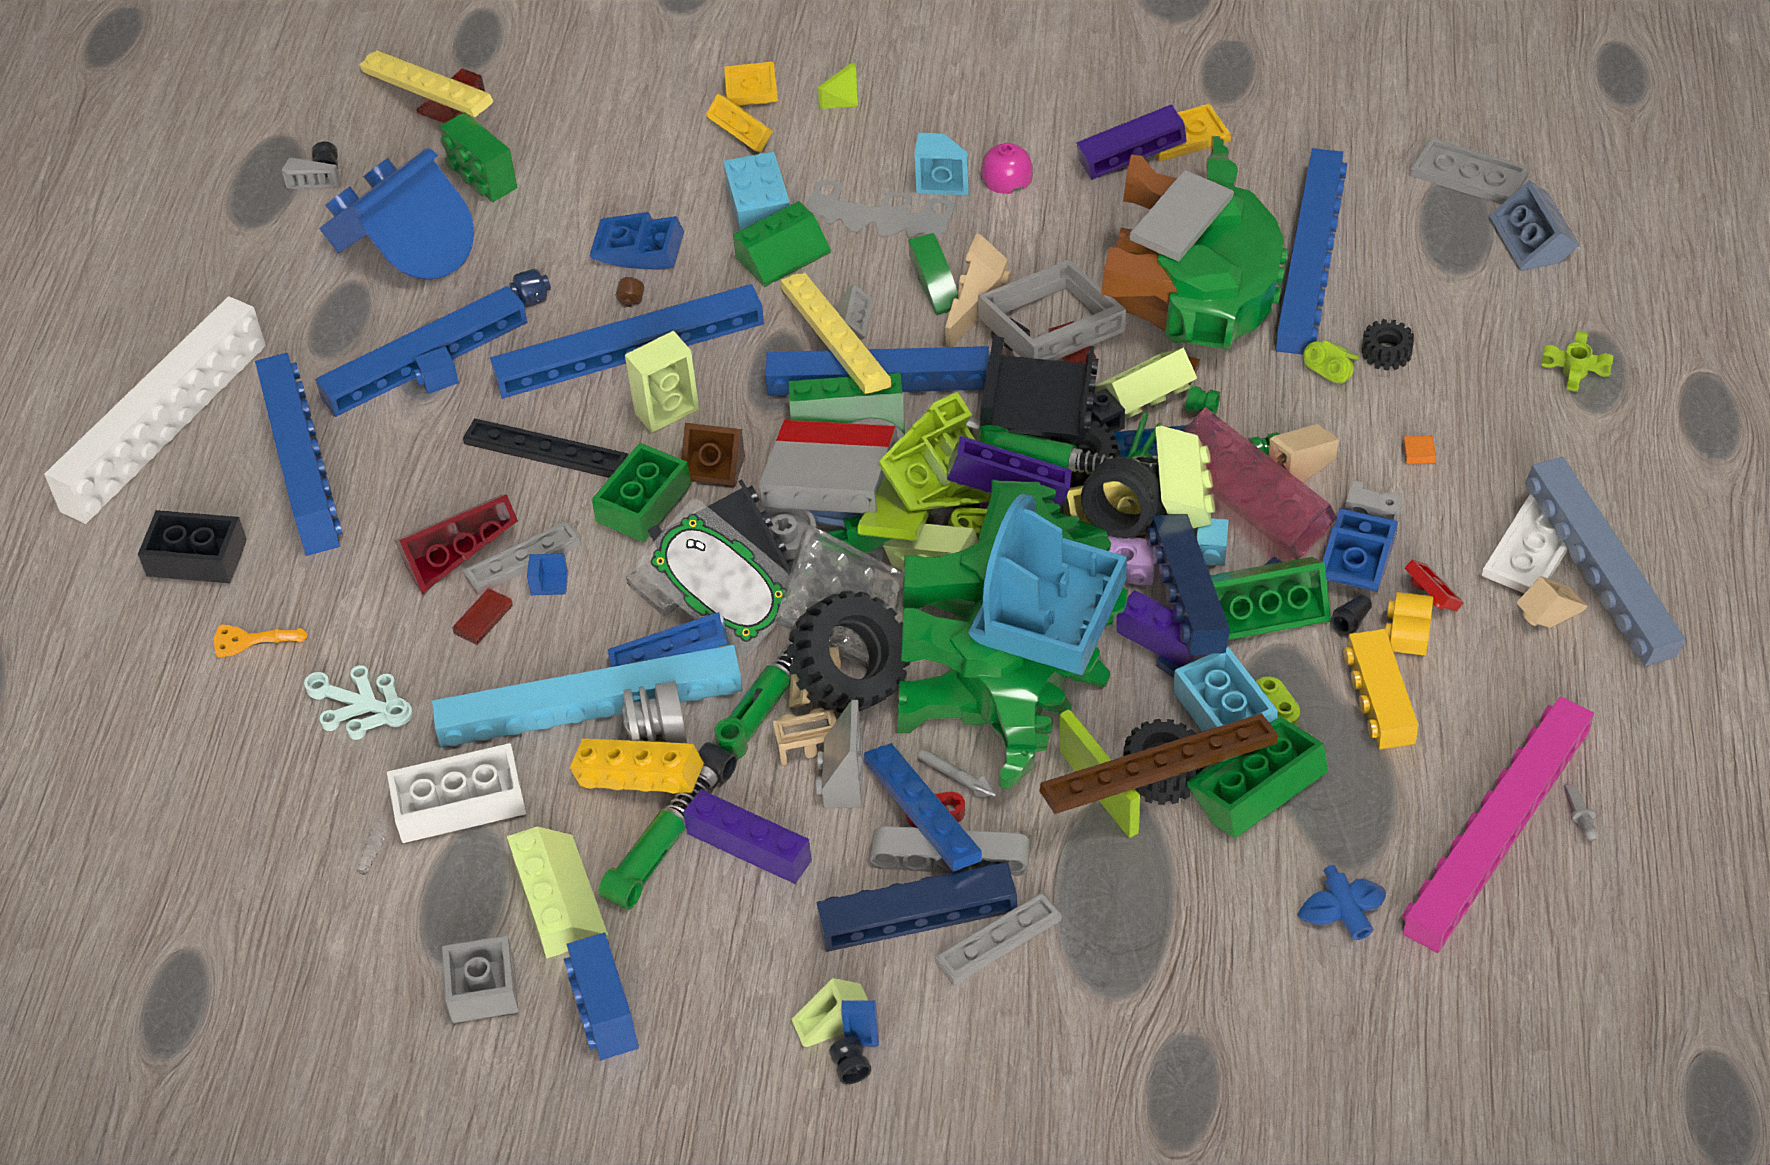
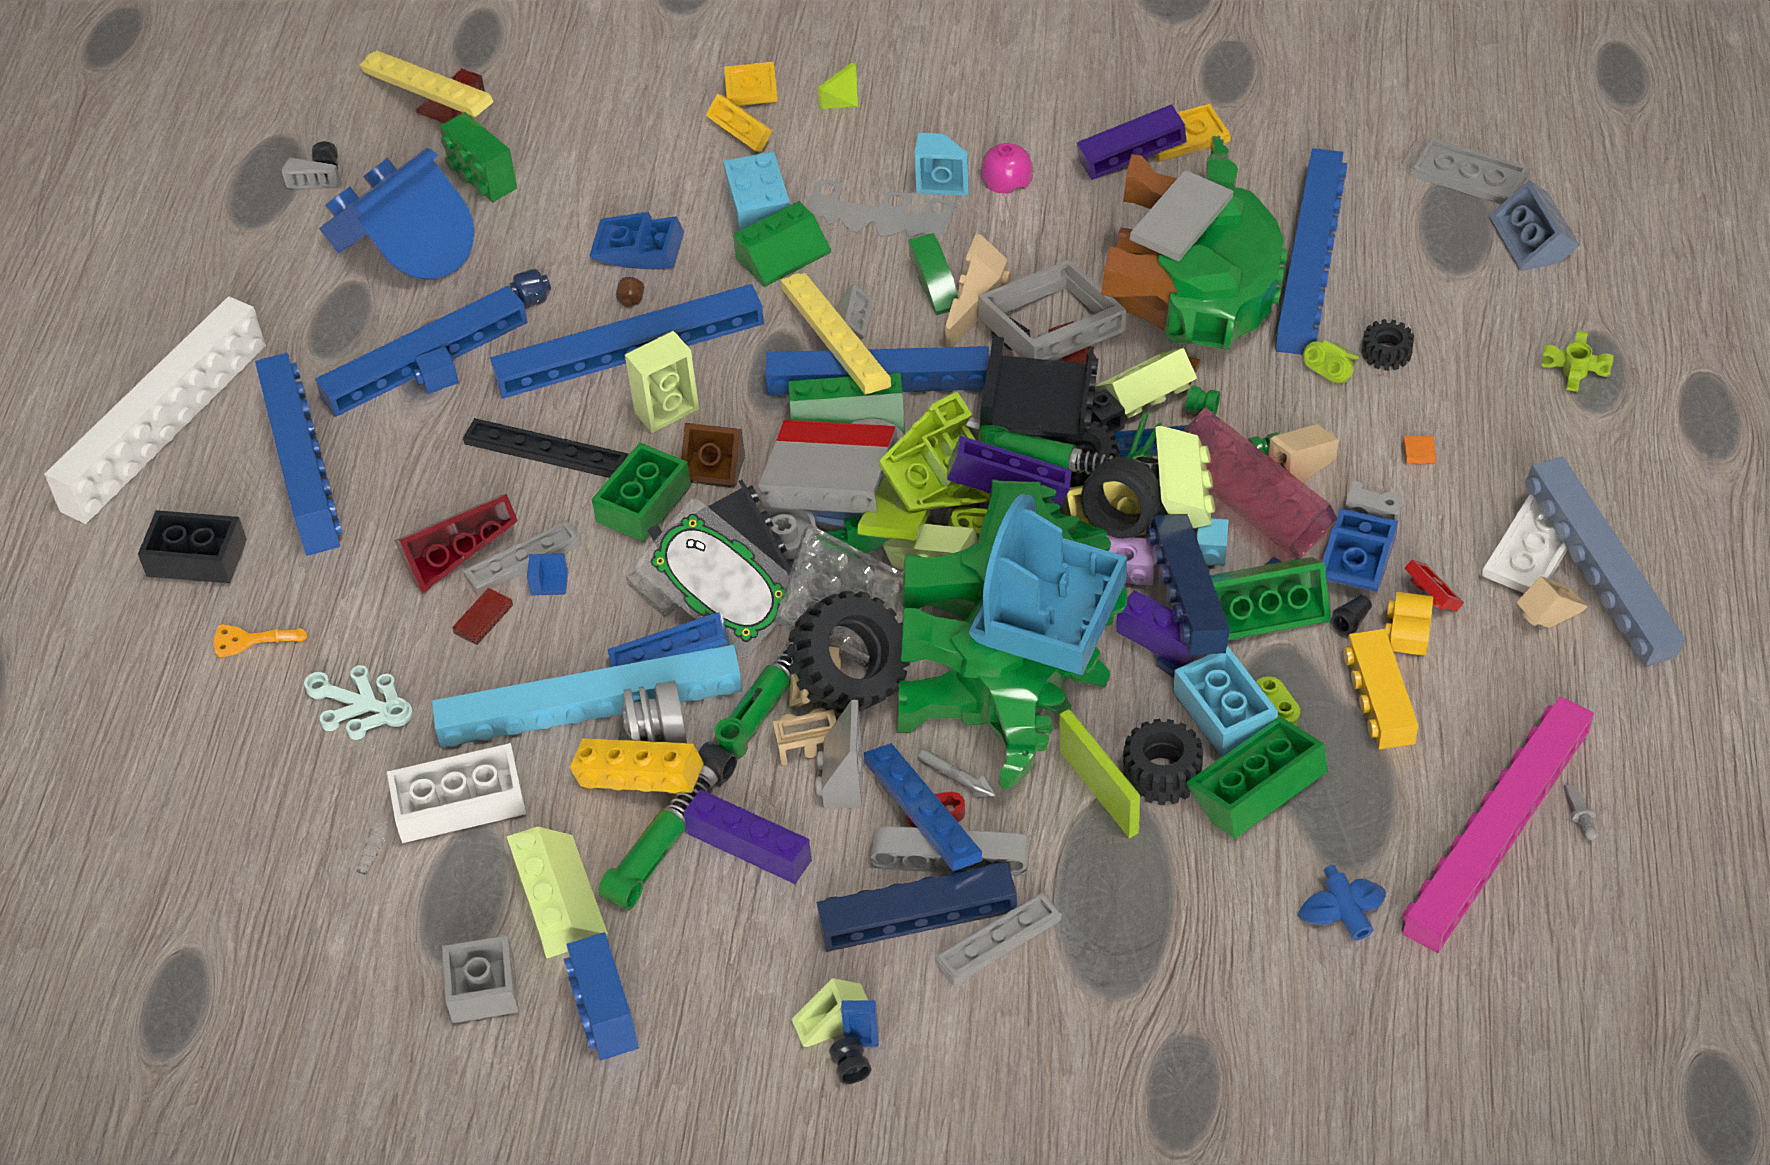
(1157, 763): reddish brown plate -> none

